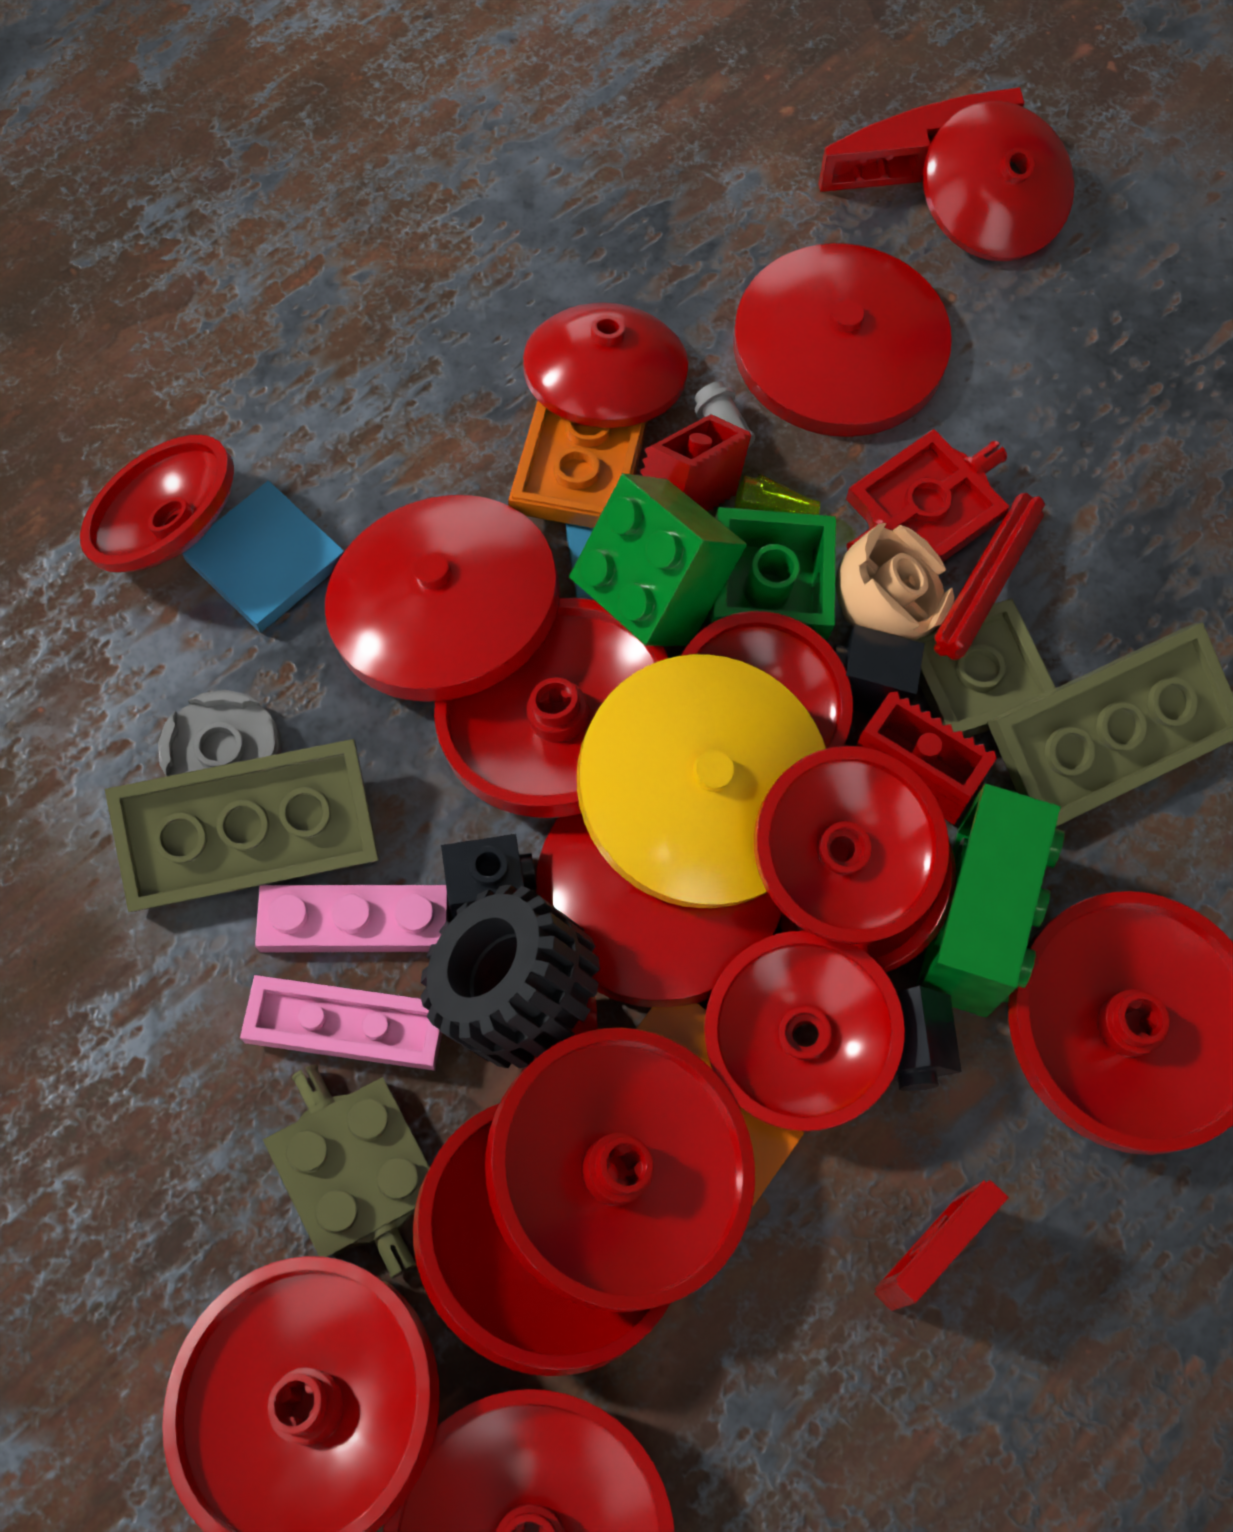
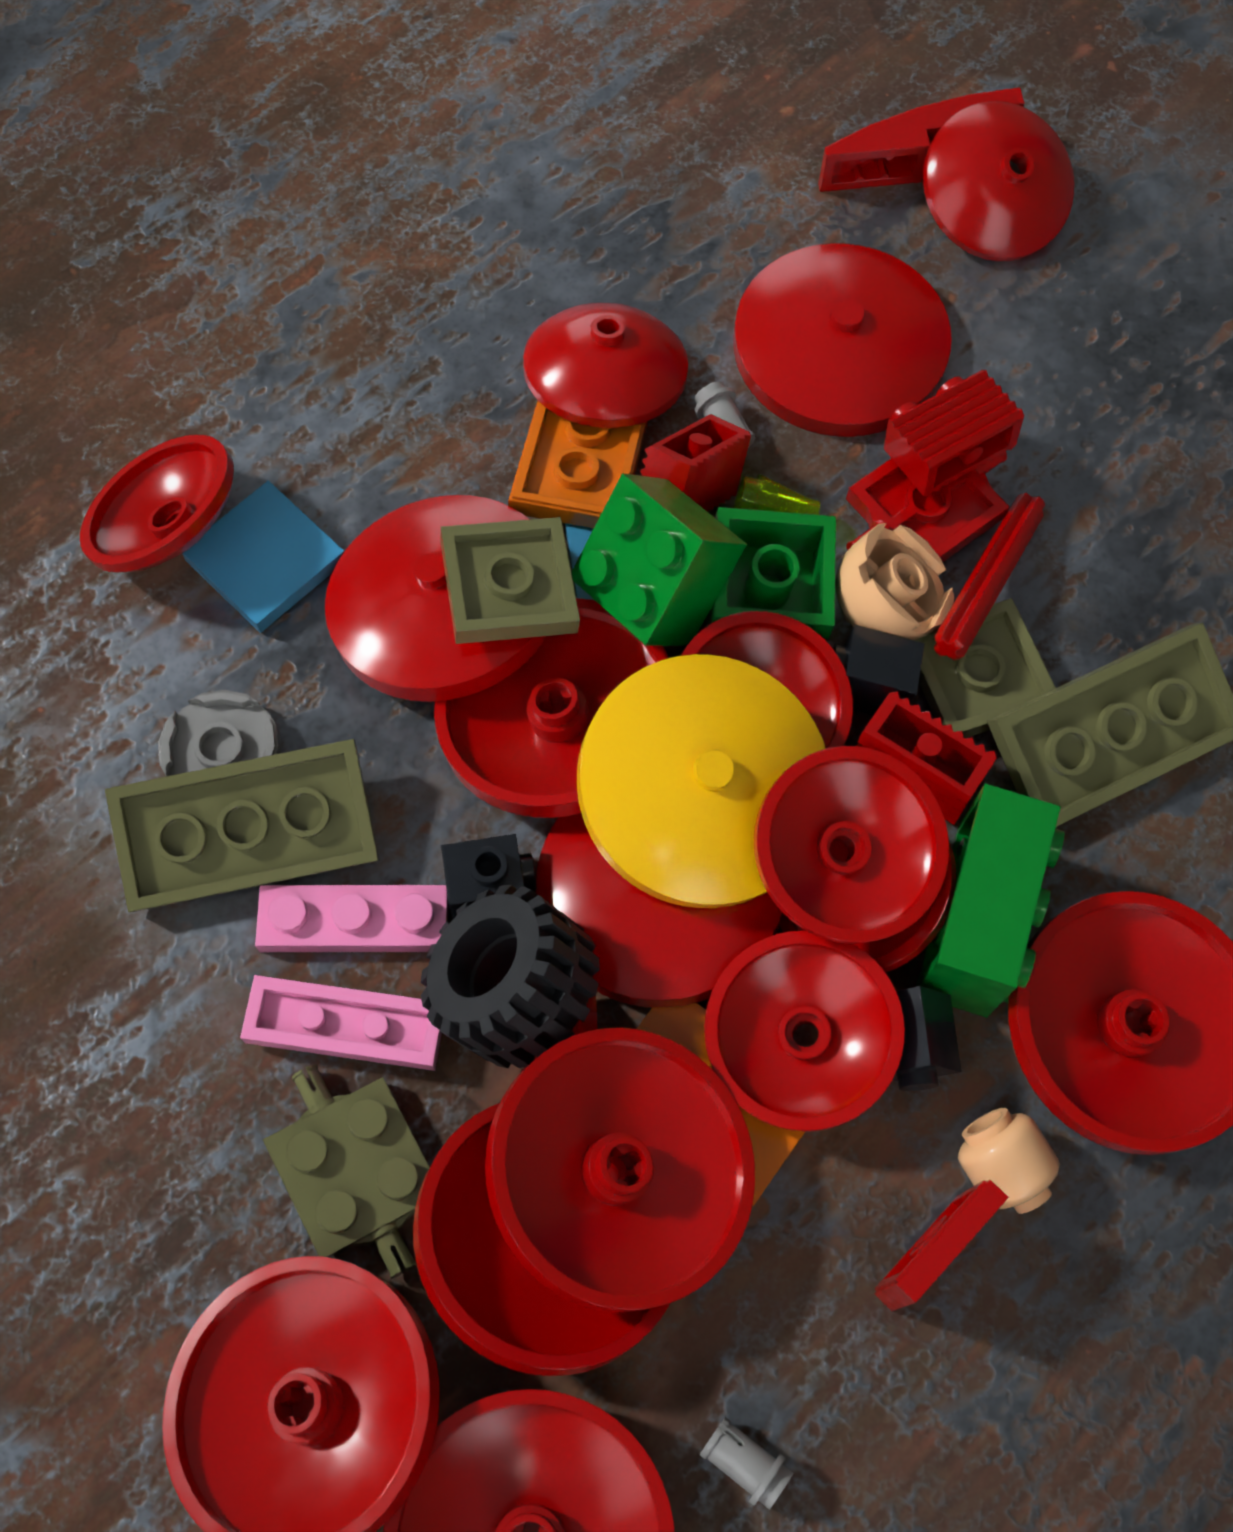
(509, 580): none -> olive plate
(747, 1464): none -> light grey pin
(952, 431): none -> red brick
(1011, 1155): none -> light nougat head

